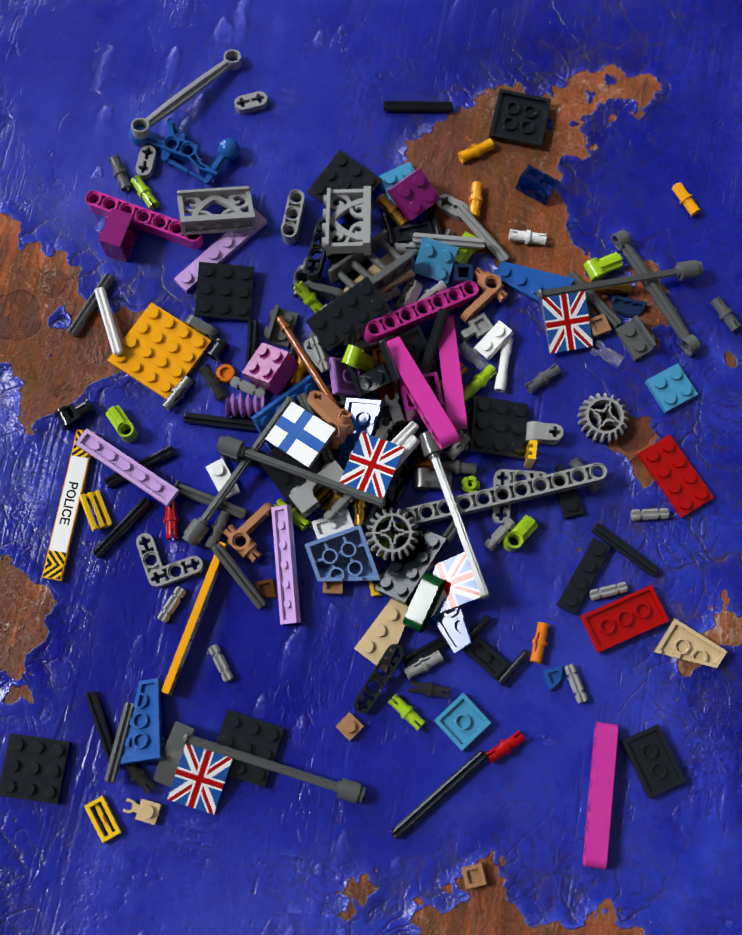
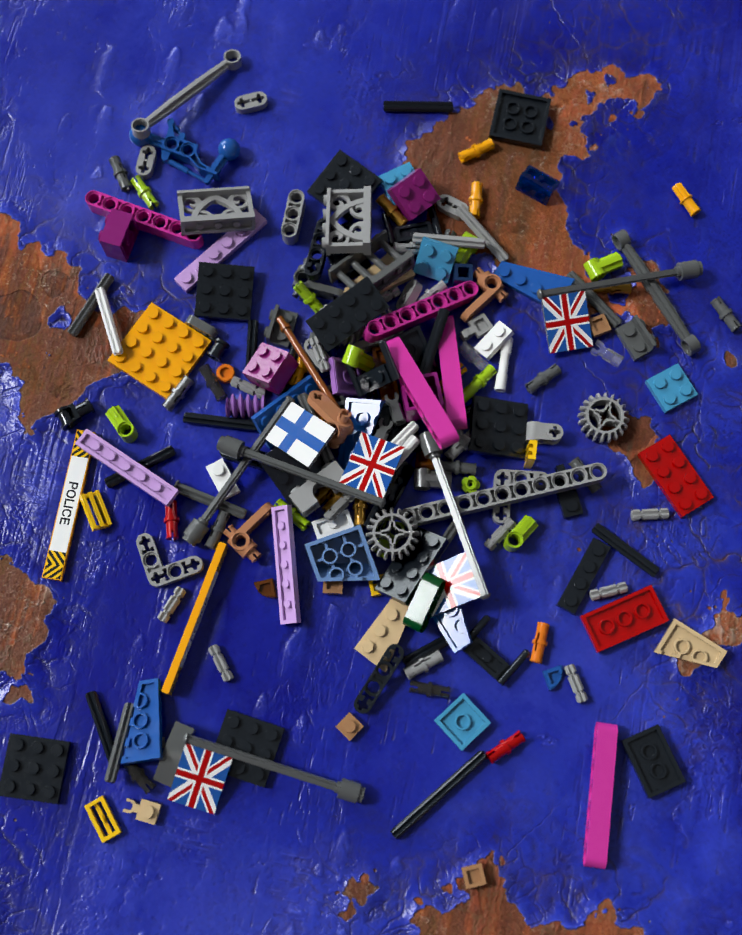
(122, 527): black axle -> none
(239, 576): dark grey axle -> none
(406, 712): lime pin -> none
(527, 237): white pin -> none
(627, 307): dark blue tile -> none

